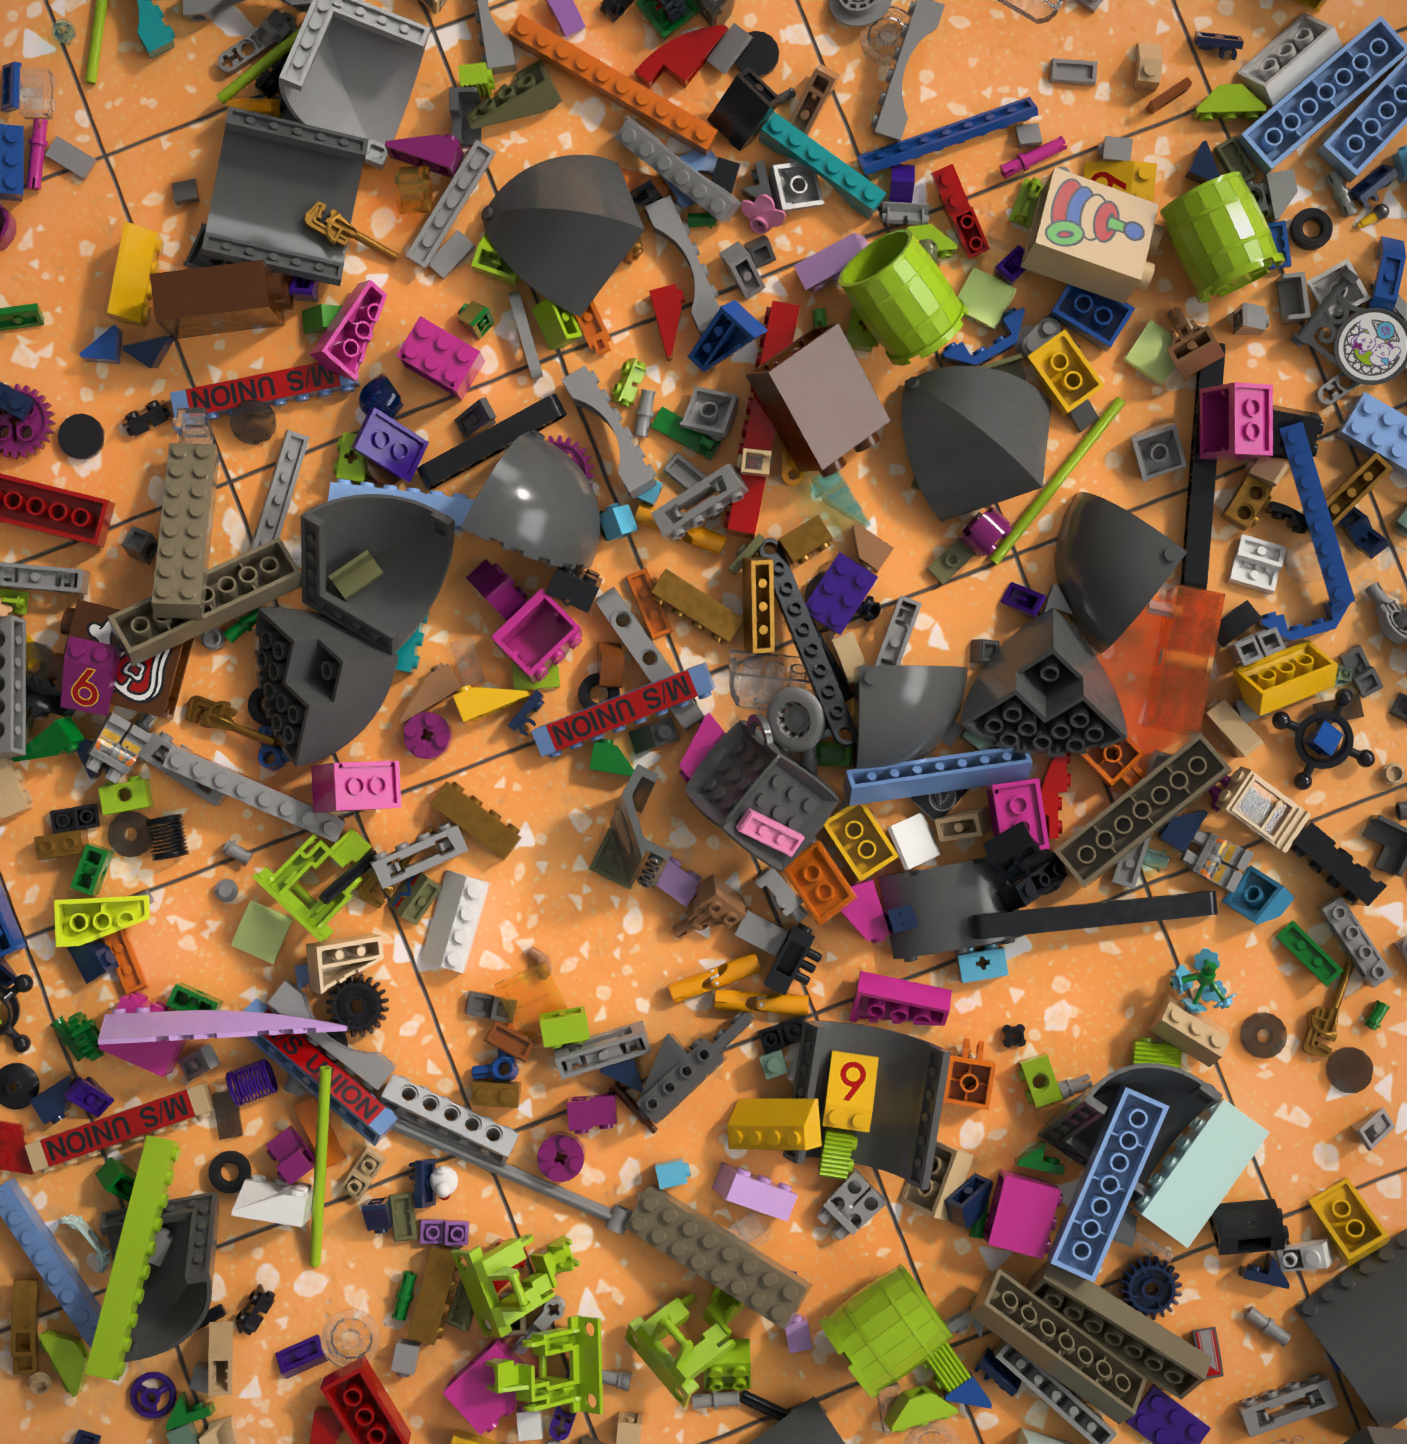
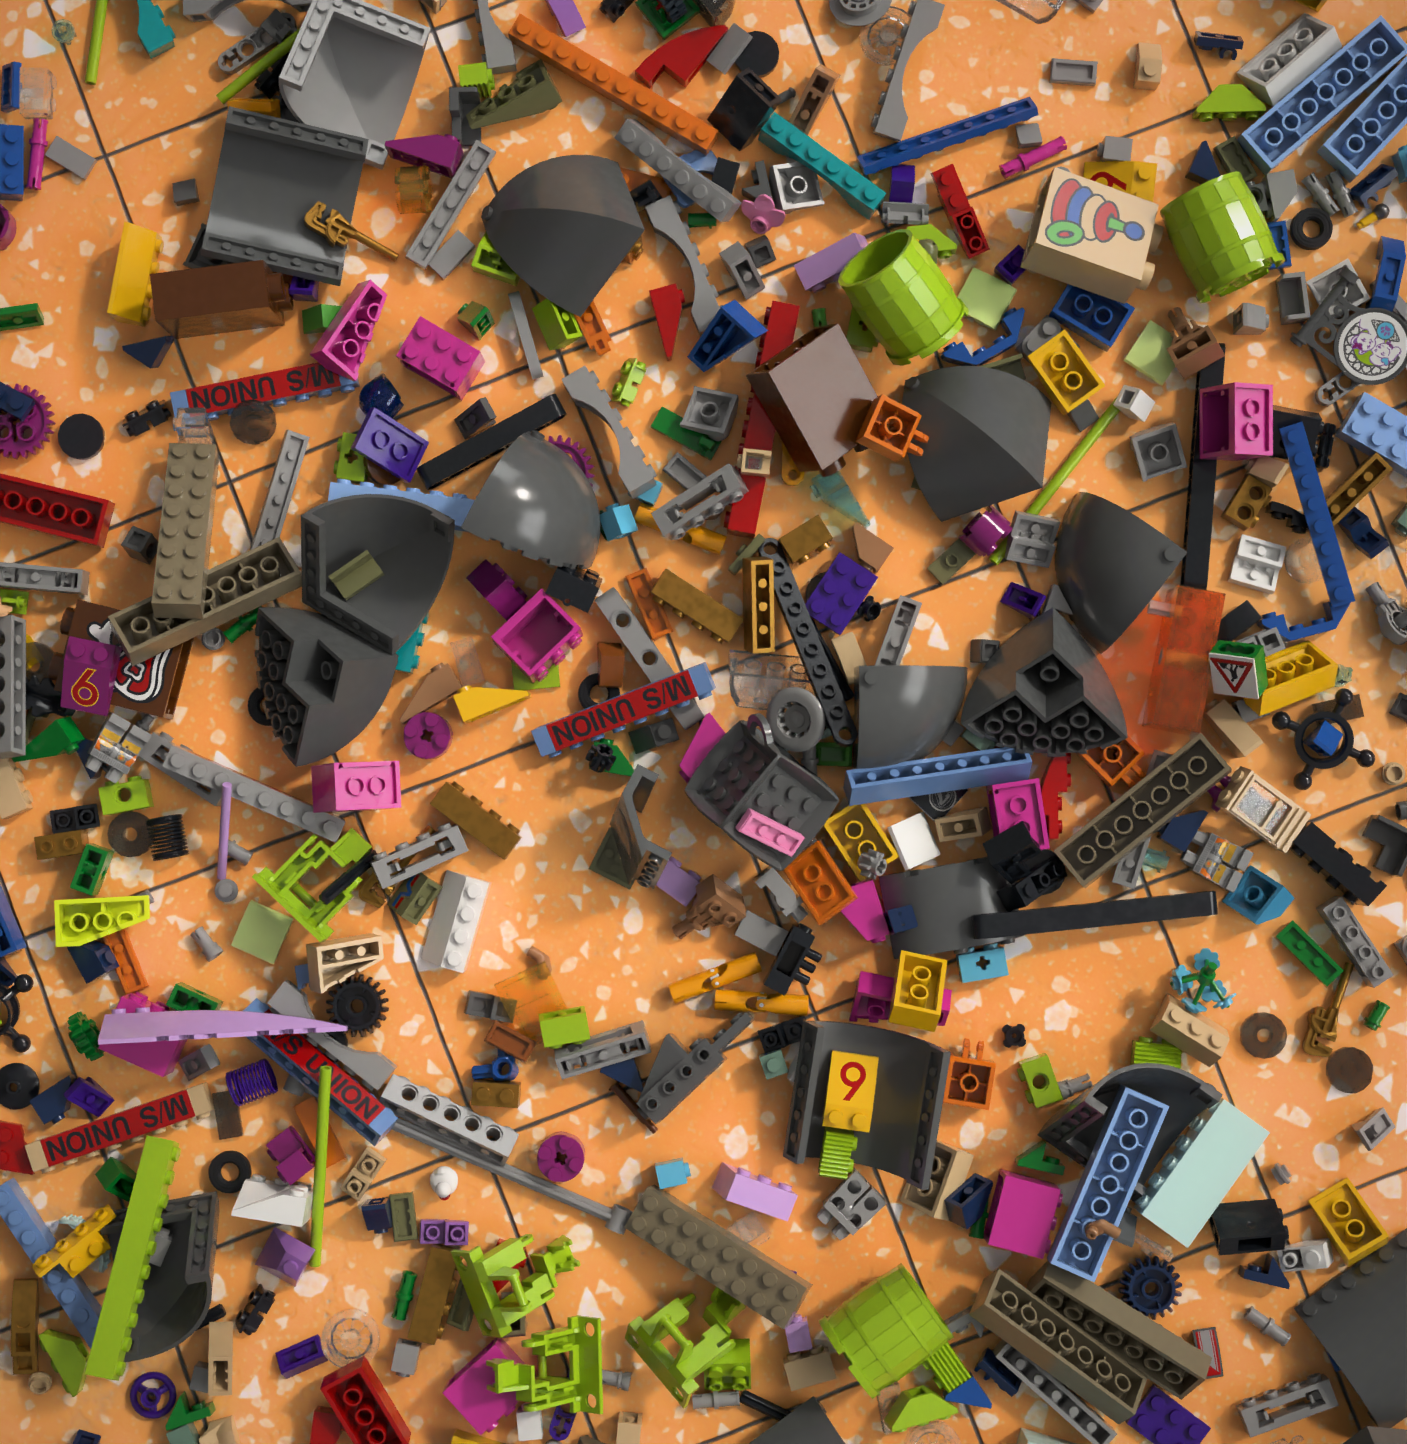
(62, 1030): green pin -> none
(79, 1247): none -> yellow bracket
(105, 348): blue slope -> none
(209, 947): none -> light grey pin
(219, 716): pearl gold piece -> none
(224, 830): none -> lavender axle
(266, 751): blue axle -> none
(285, 1257): none -> medium lavender slope
(423, 1193): dark blue plate -> none
(534, 704): dark blue plate -> none
(541, 1322): light grey connector -> none
(591, 1111): magenta brick -> none
(600, 758): none -> black gear
(644, 413): light grey pin -> none
(775, 1124): yellow slope -> none
(809, 1368): none -> tan brick
(872, 864): none -> light grey gear
(901, 423): none -> orange hinge
(917, 991): none -> yellow brick
(1026, 202): lime hinge -> none
(1032, 539): none -> light grey slope
(1100, 1227): none -> medium nougat arm
(1134, 403): none -> white brick
(1169, 95): dark orange tile -> none
(1238, 669): none -> piece
(1281, 1173): none -> light grey plate
(1320, 194): none -> light grey pin
(1325, 446): none -> black axle
(1363, 676): dark grey slope -> none

